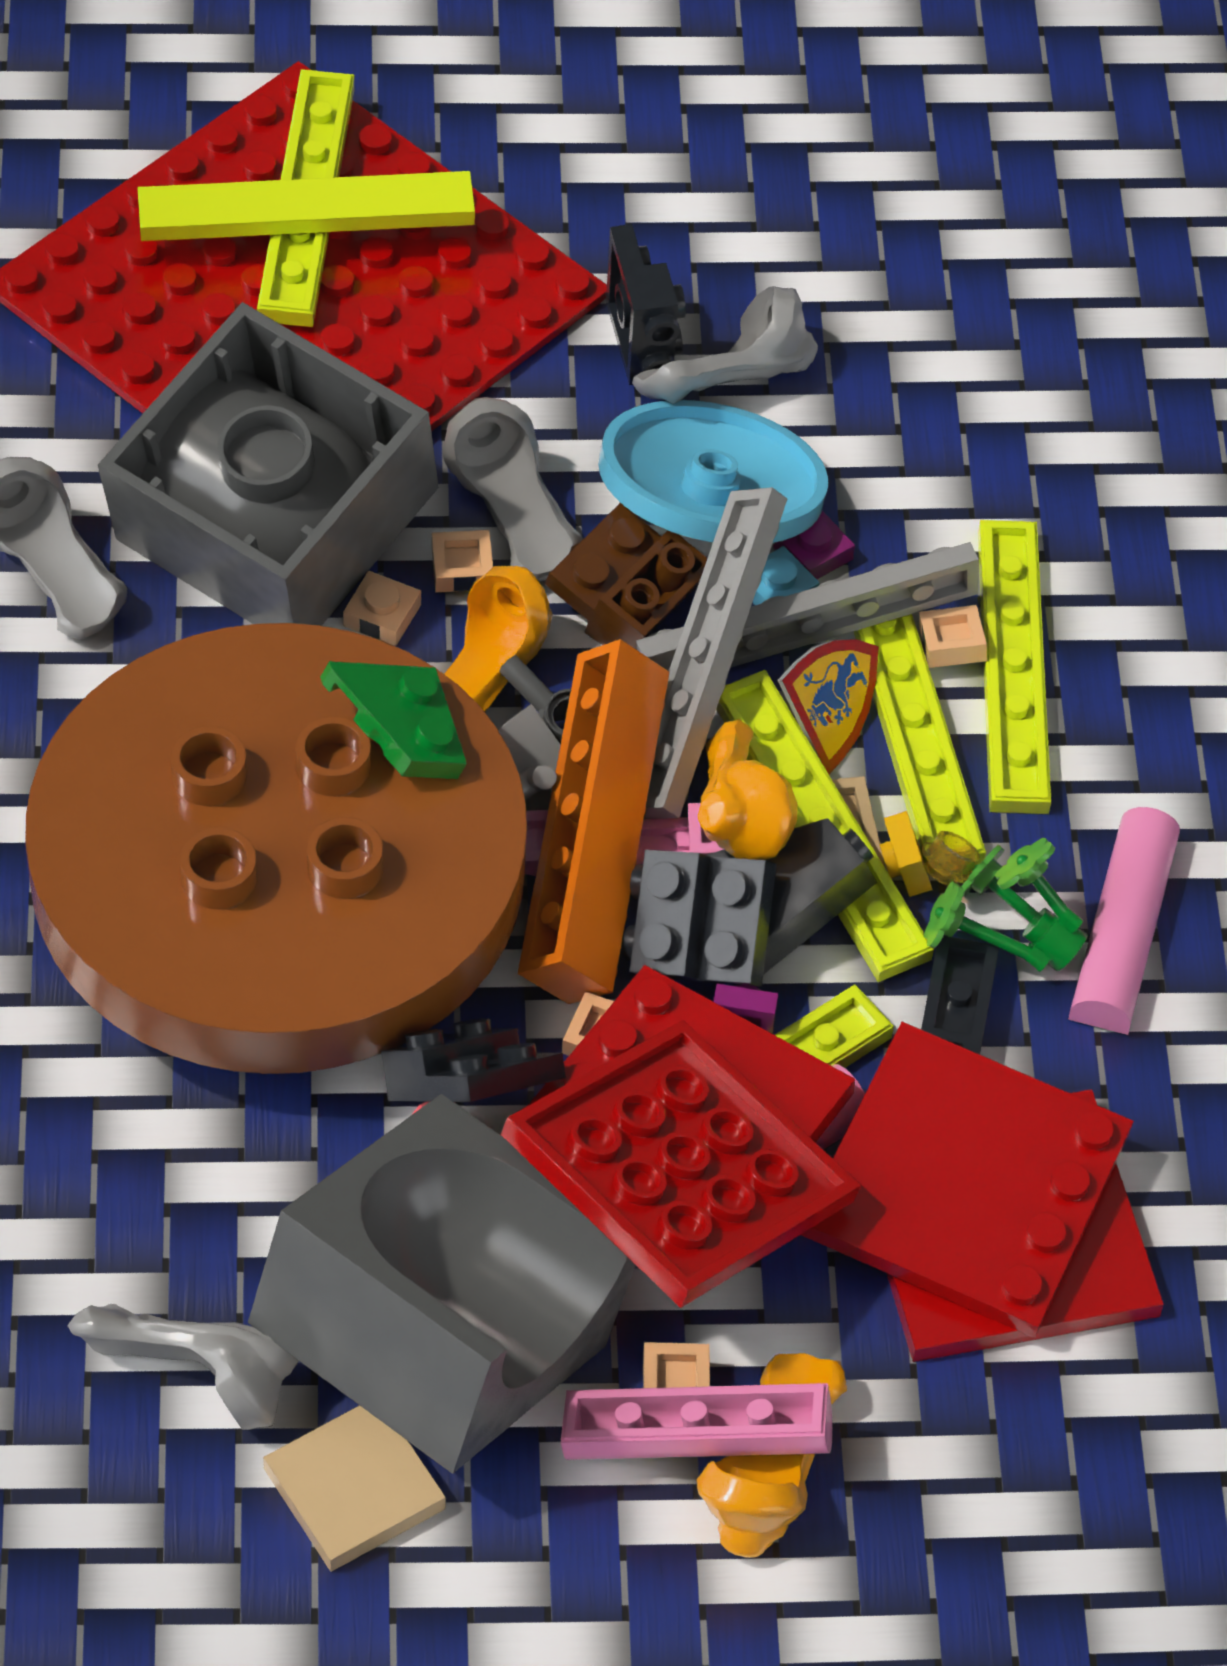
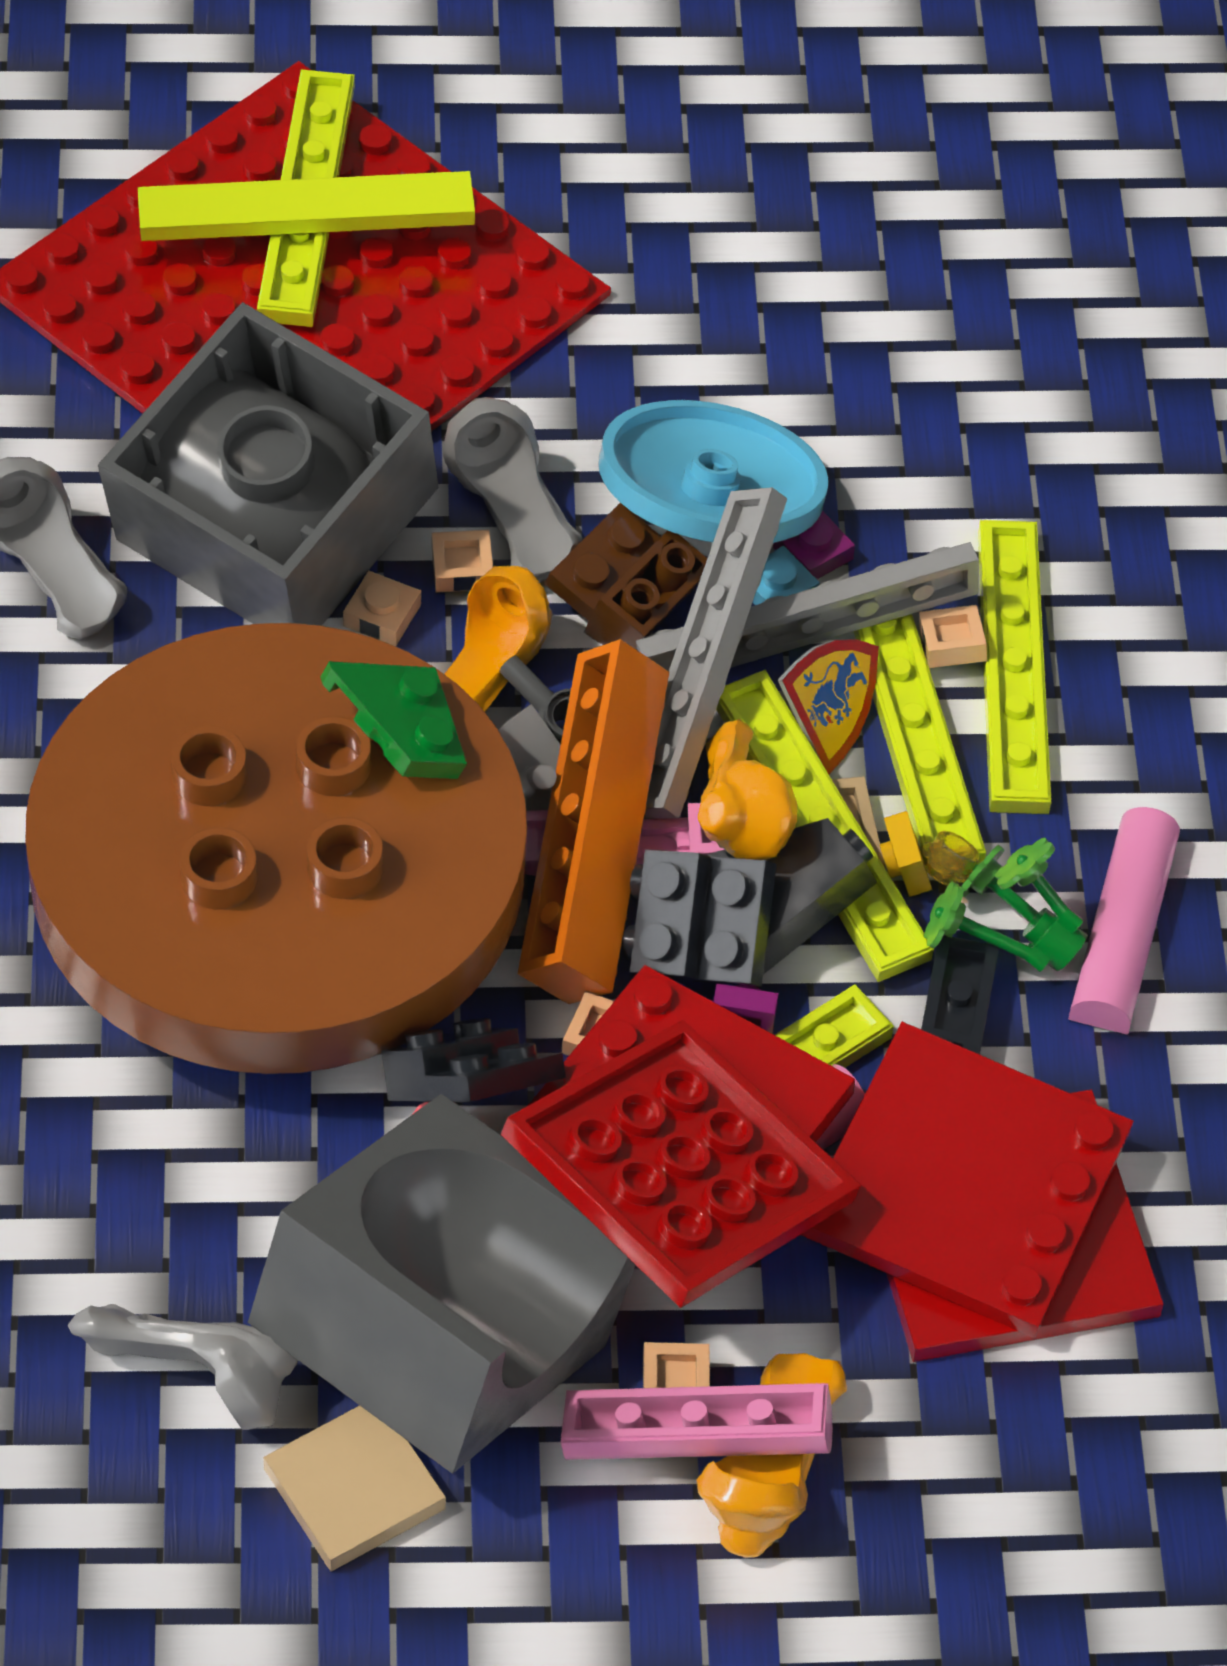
(642, 305): black plate -> none
(769, 344): light grey hair -> none

